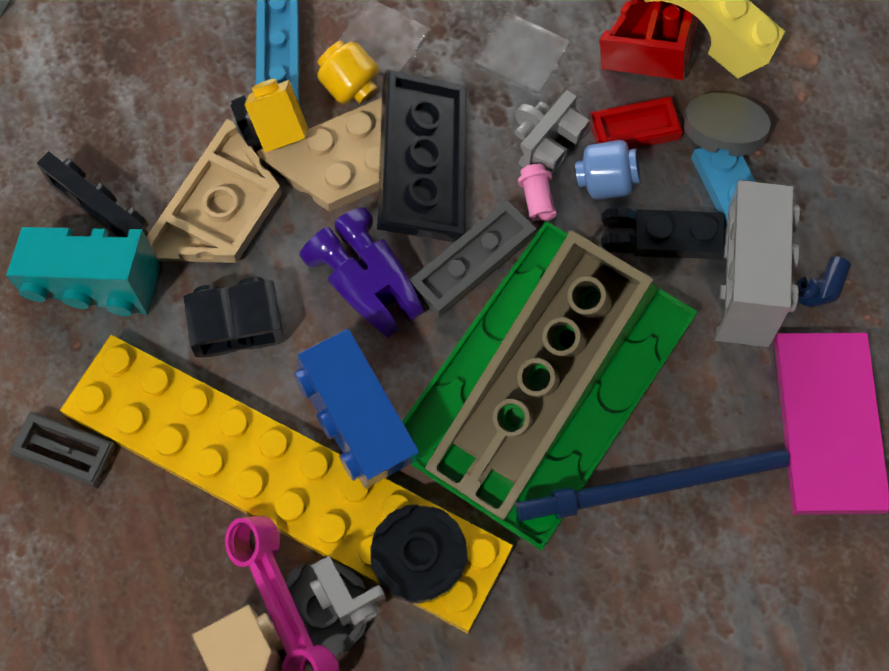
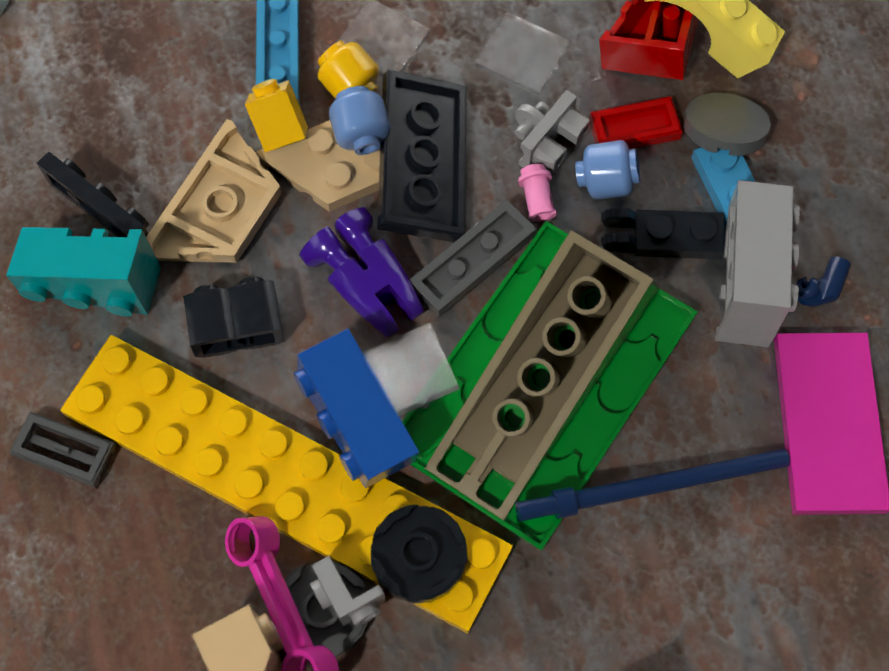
(244, 123): black tile -> none
(359, 120): none -> medium blue head
(412, 369): none -> clear piece

